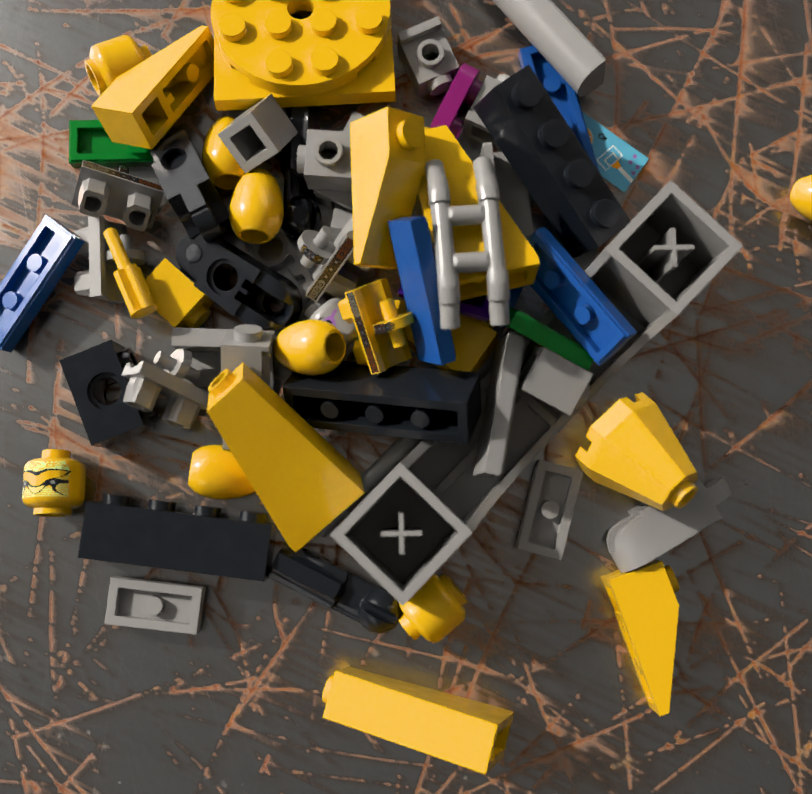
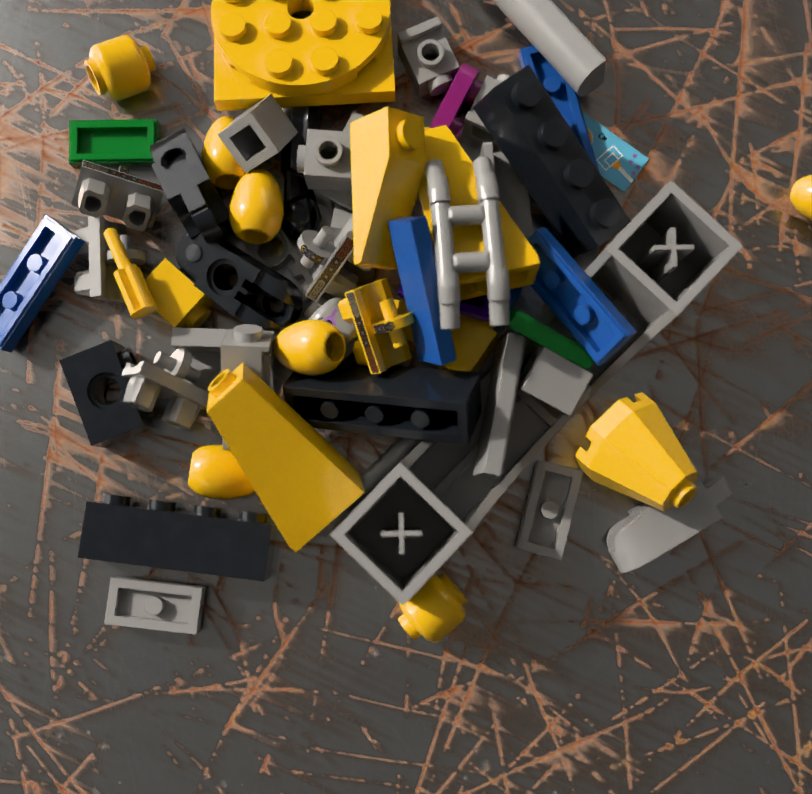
(54, 484): yellow head -> none
(156, 92): yellow slope -> none
(336, 589): black piece -> none
(419, 717): yellow slope -> none
(648, 622): yellow slope -> none

